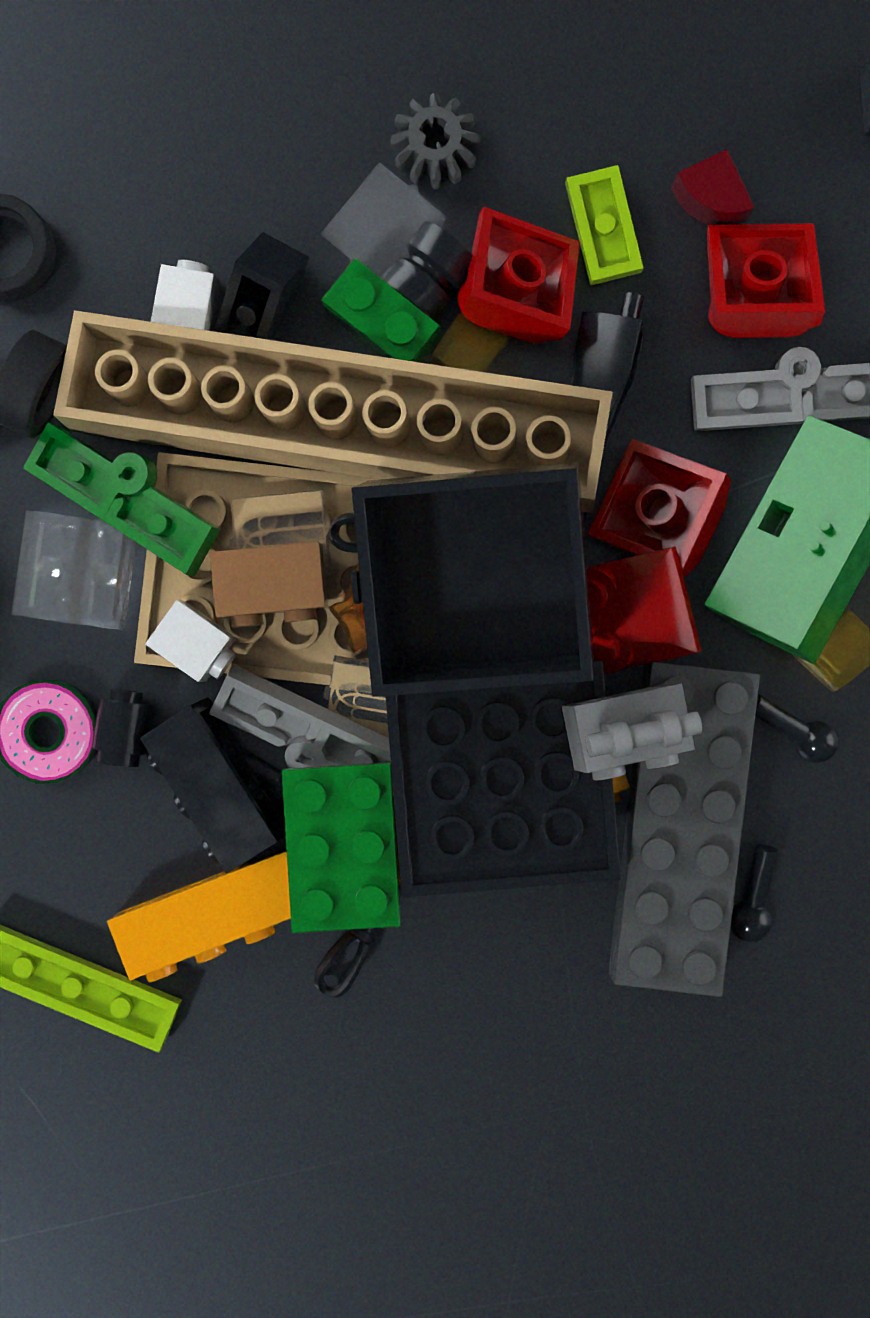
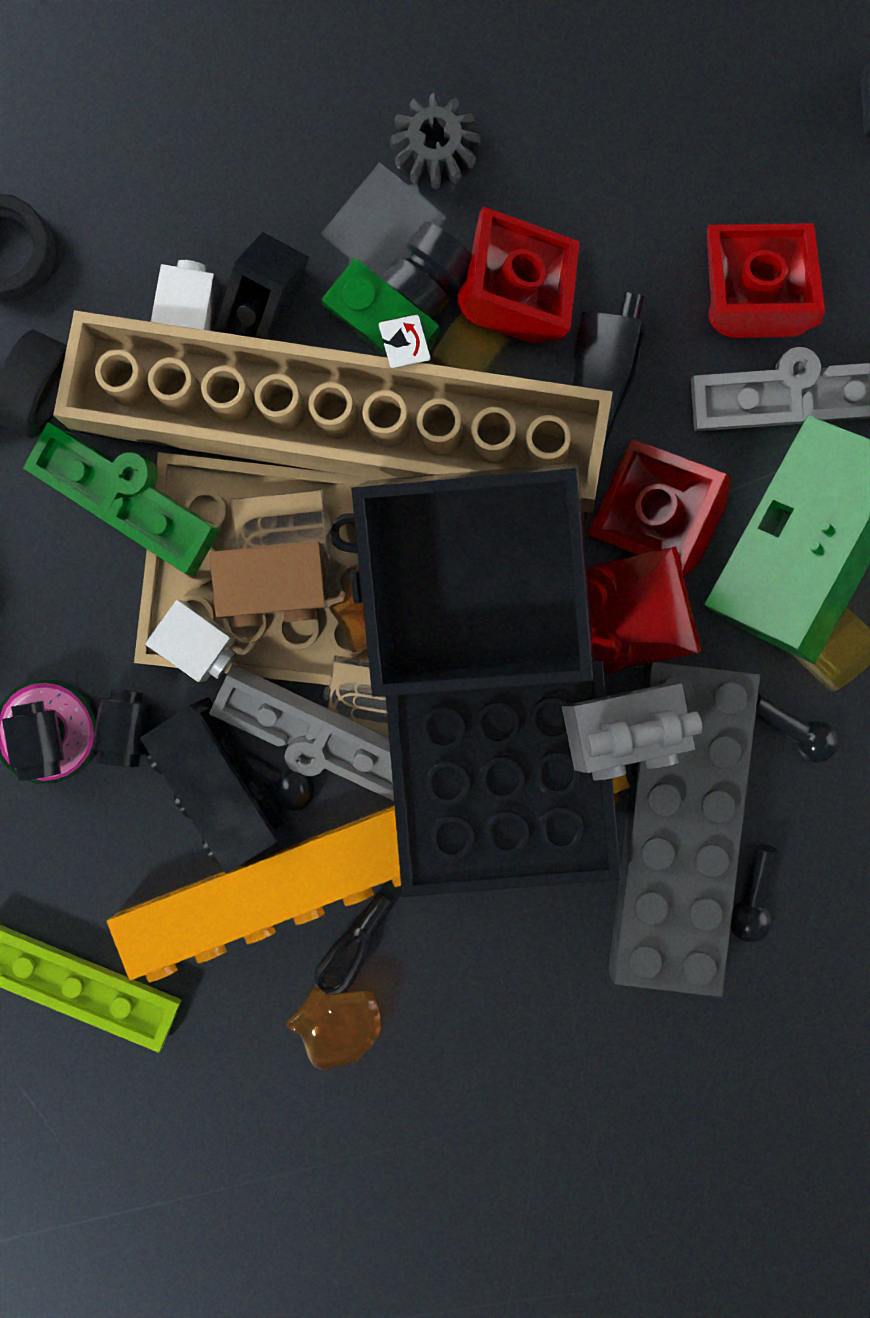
(33, 741): none -> black brick
(74, 571): clear slope -> none
(336, 1026): none -> clear orange animal
(341, 847): green plate -> none
(404, 341): none -> white sticker
(604, 225): lime plate -> none
(713, 191): dark red brick -> none

